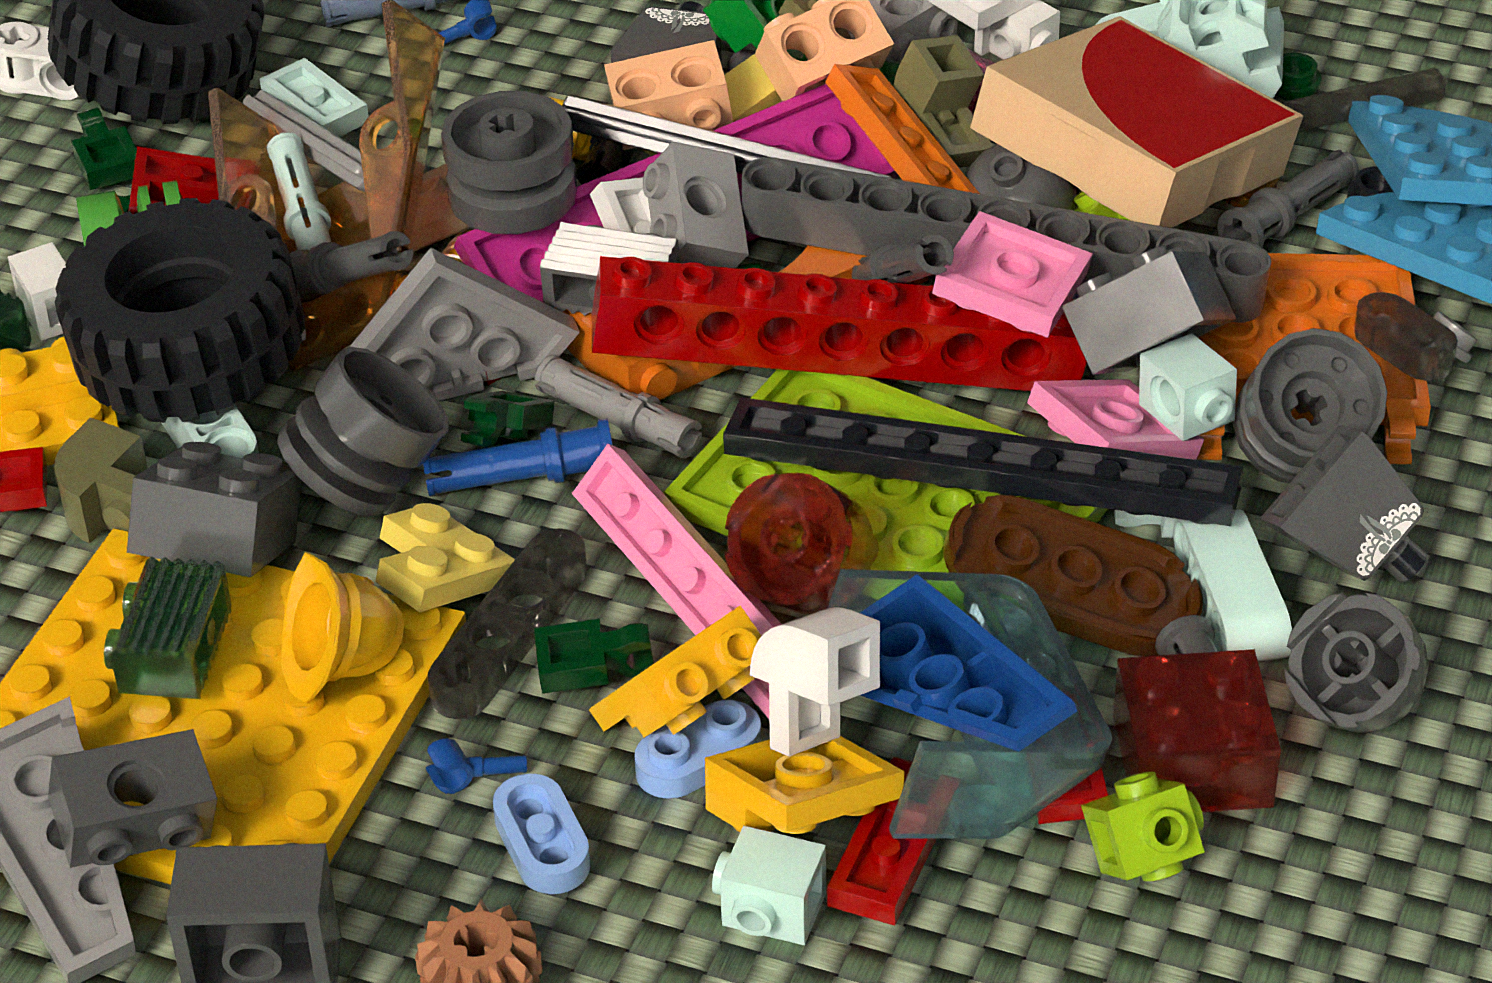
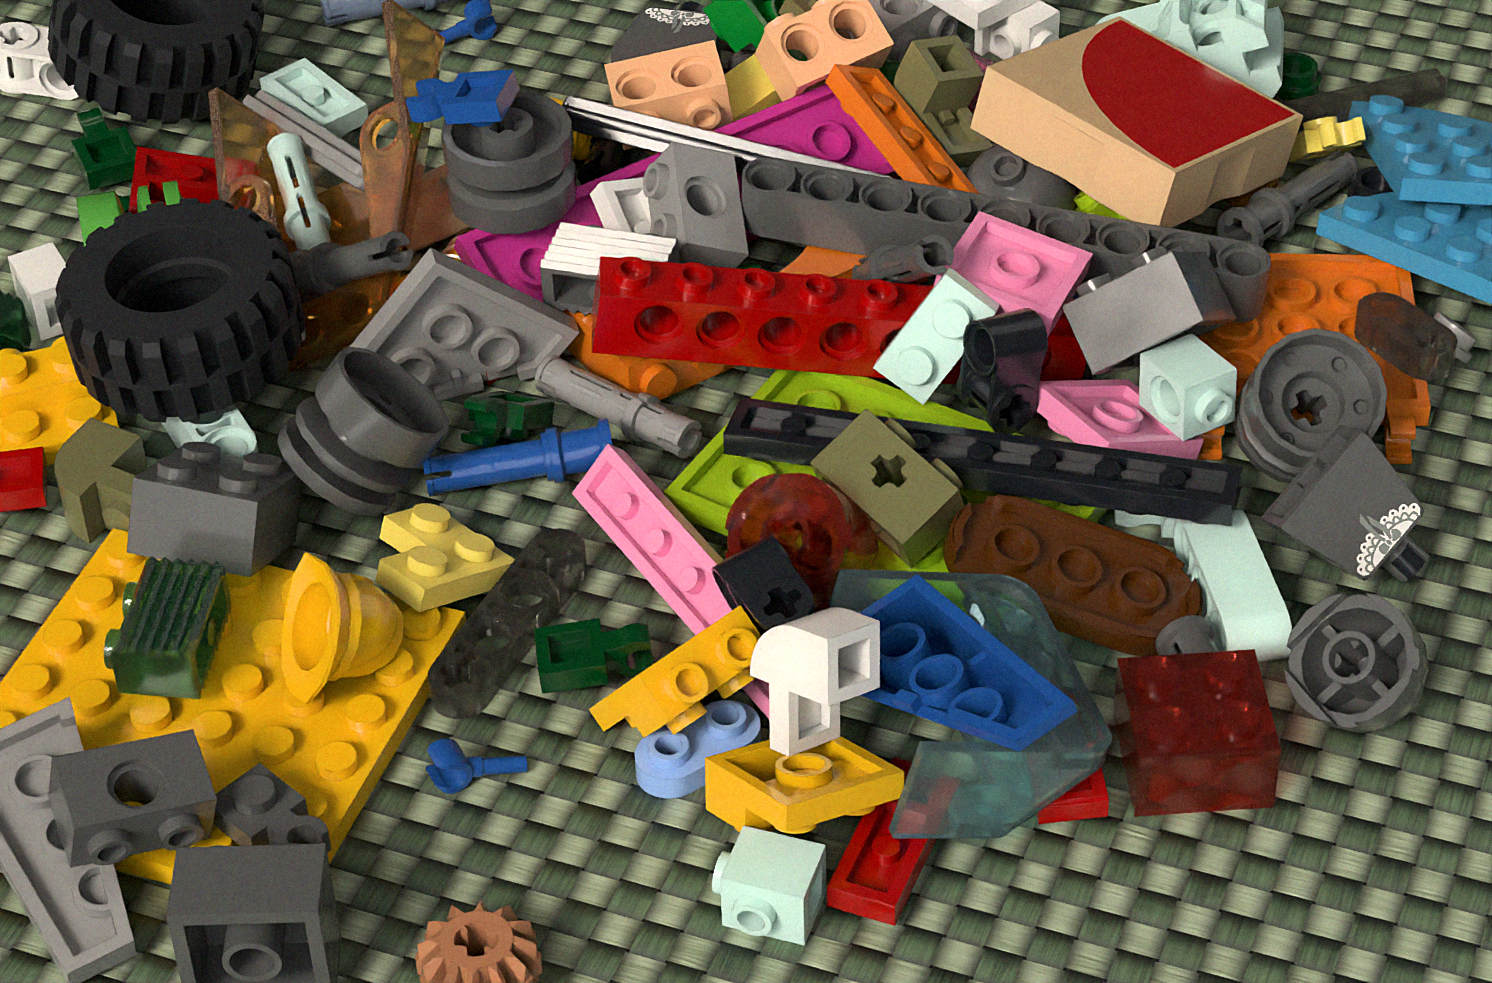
(266, 812): none -> dark grey plate
(472, 98): none -> blue plate
(548, 846): light blue plate -> none
(764, 585): none -> black piece
(902, 518): none -> olive brick
(934, 336): none -> light aqua plate
(1003, 367): none -> black piece
(1145, 828): lime brick -> none
(1326, 136): none -> light yellow plate

